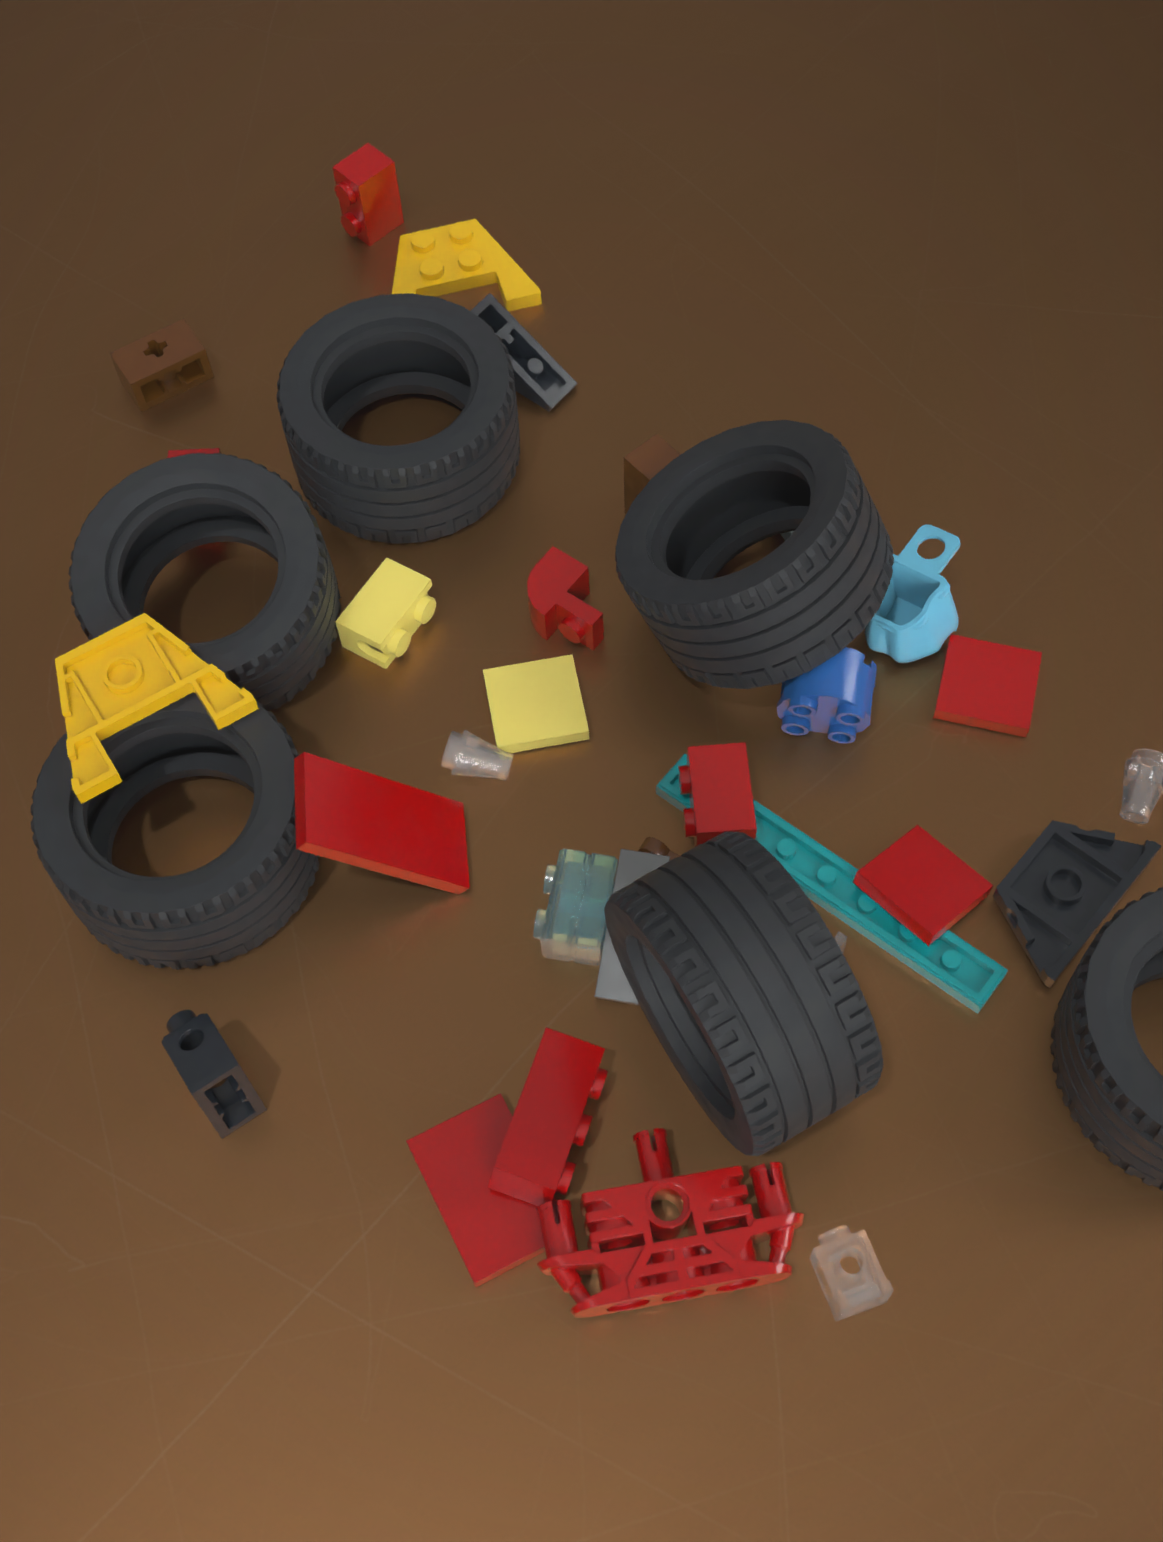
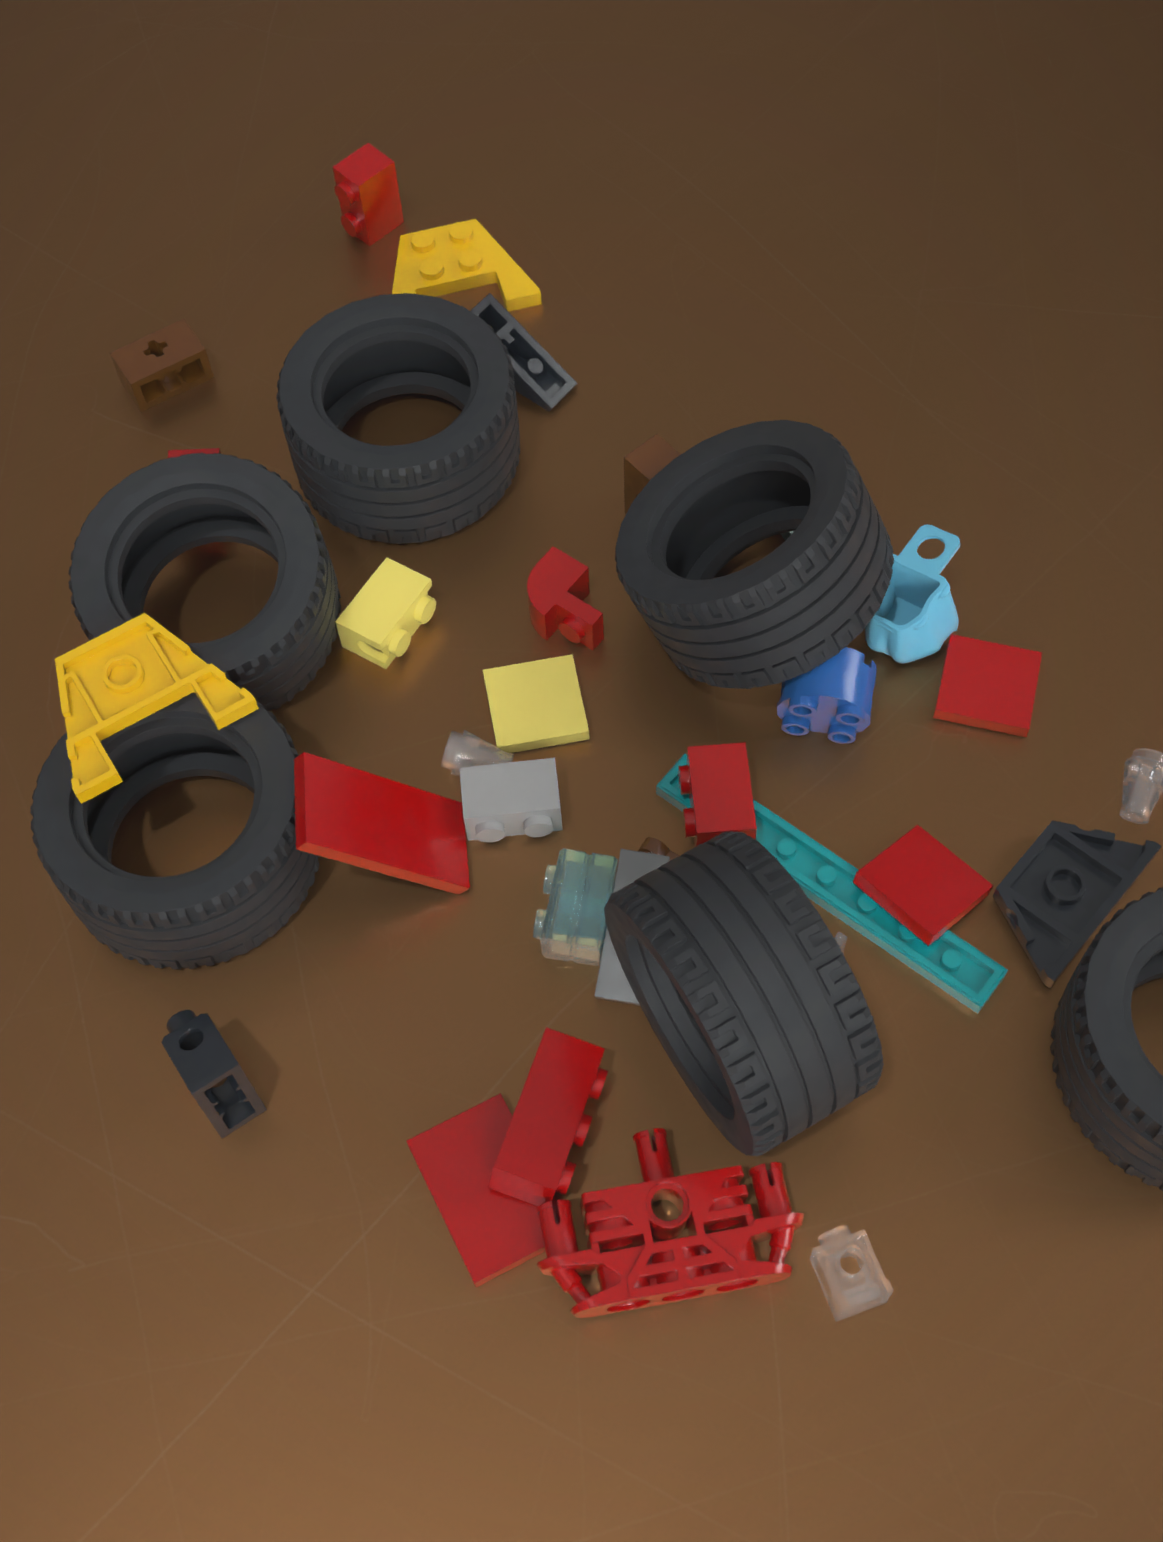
(510, 799): none -> light grey brick

